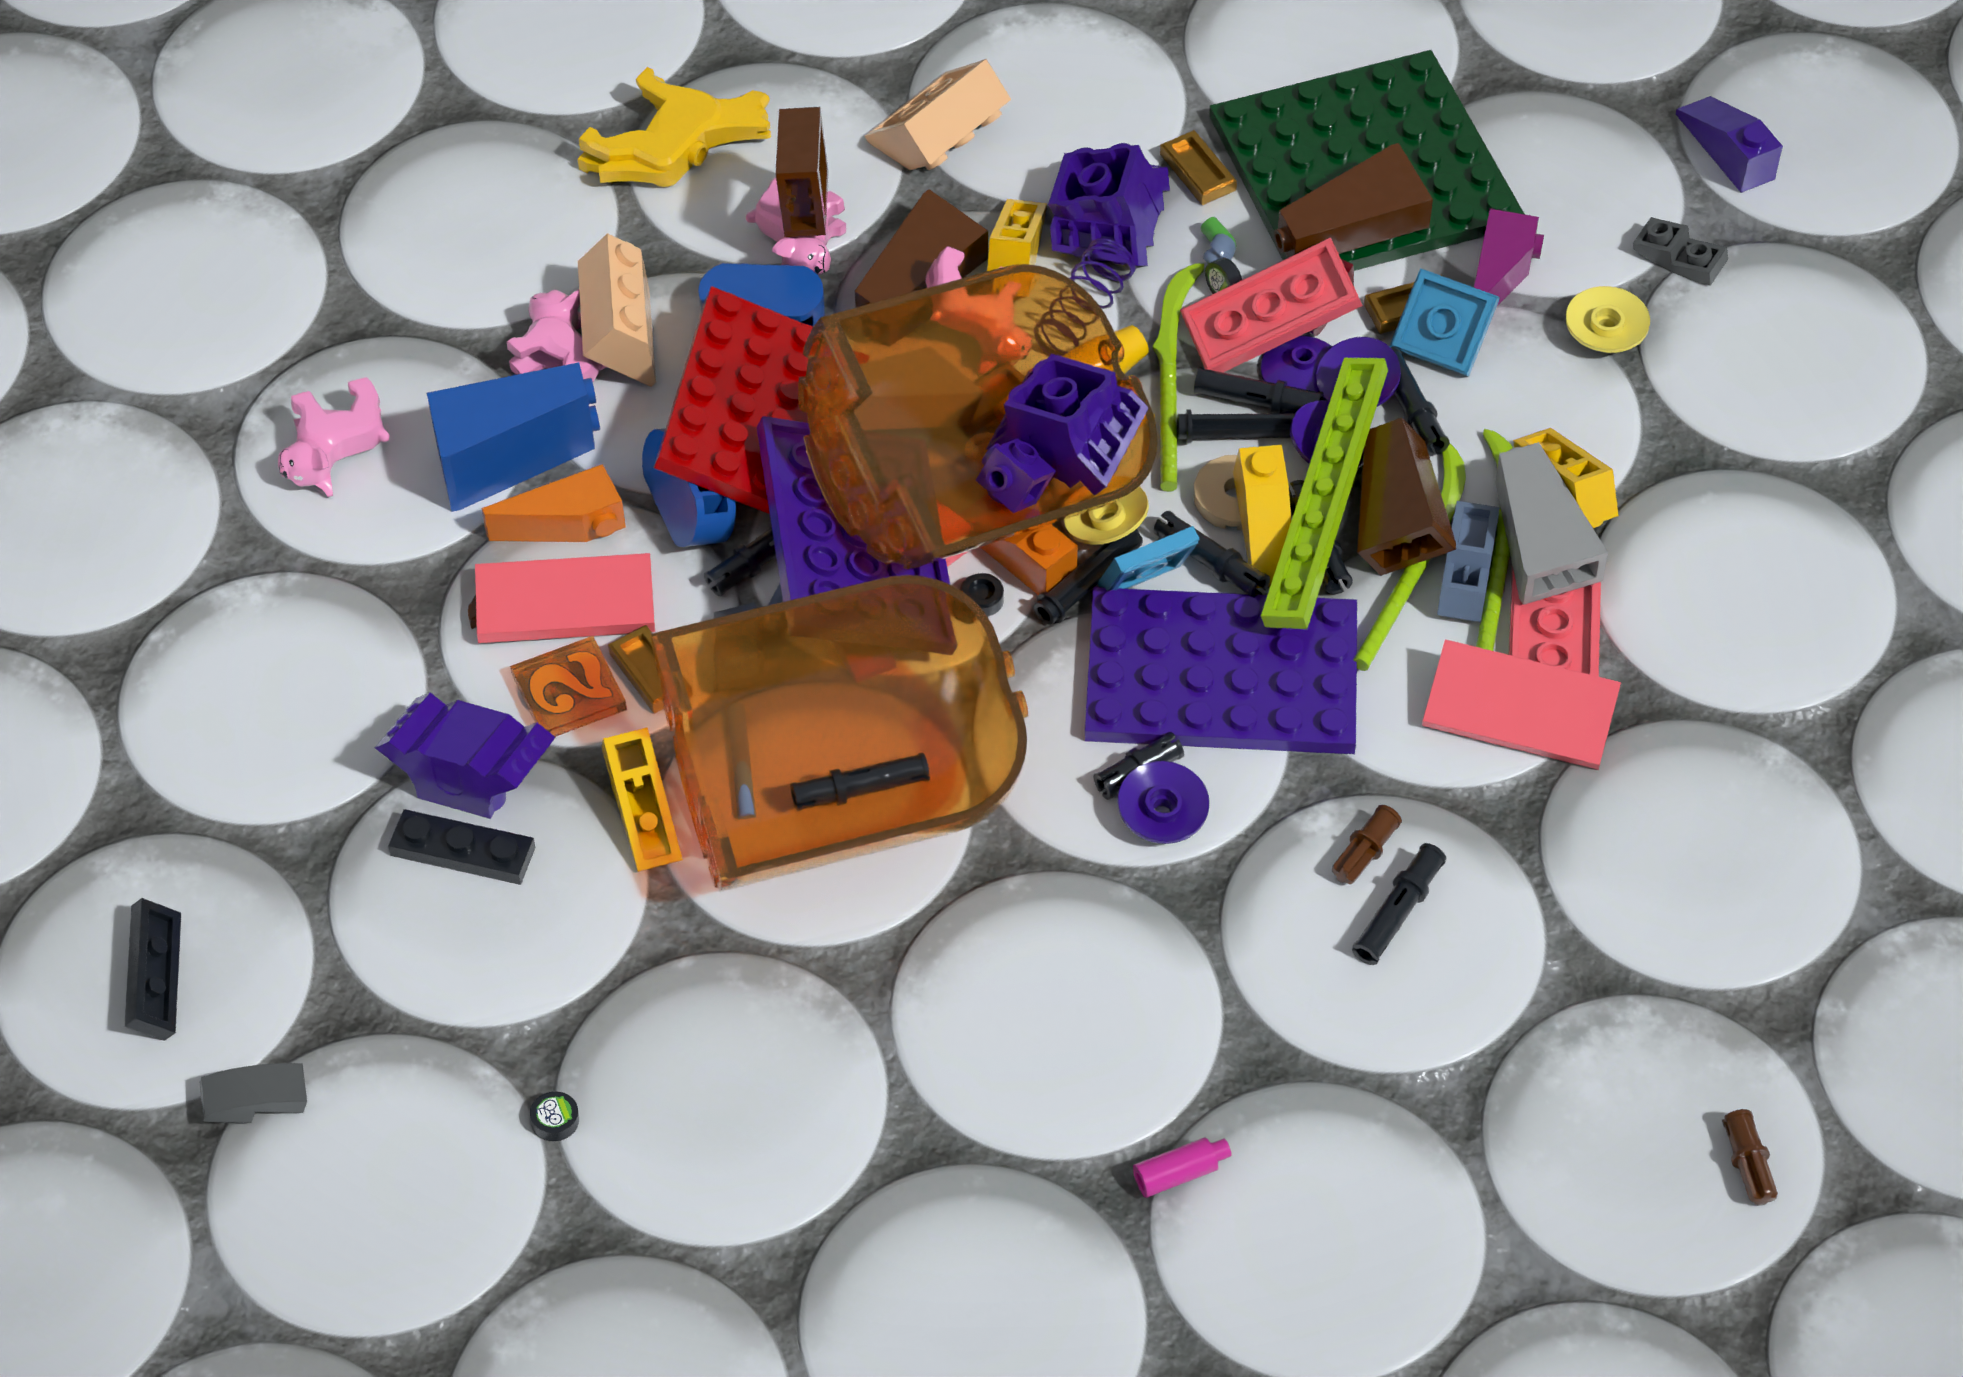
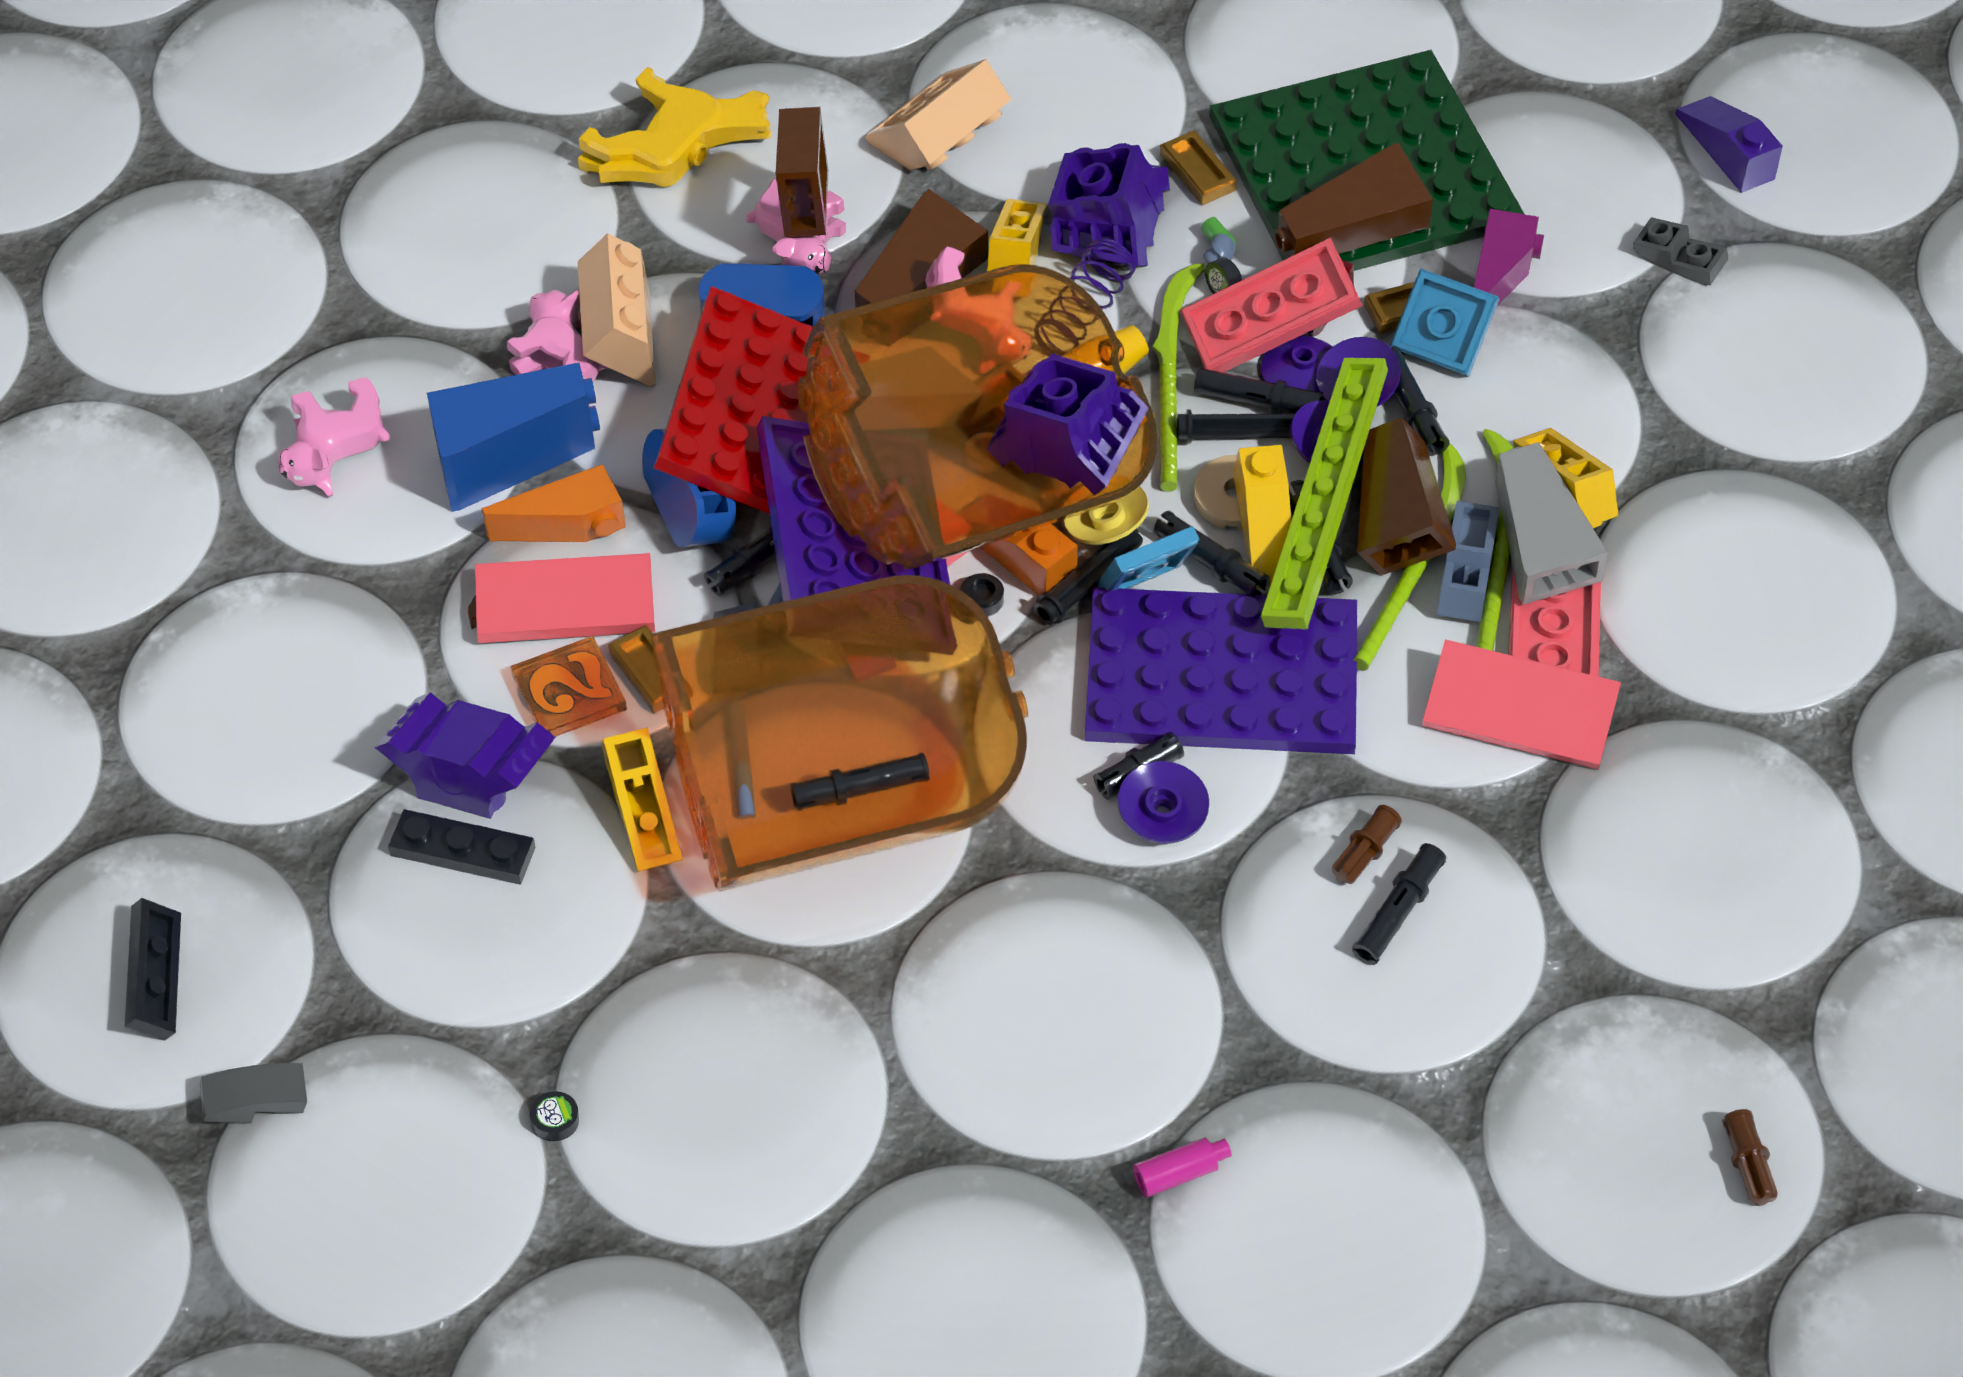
(1014, 474): dark purple brick -> none
(1607, 319): light yellow dish -> none

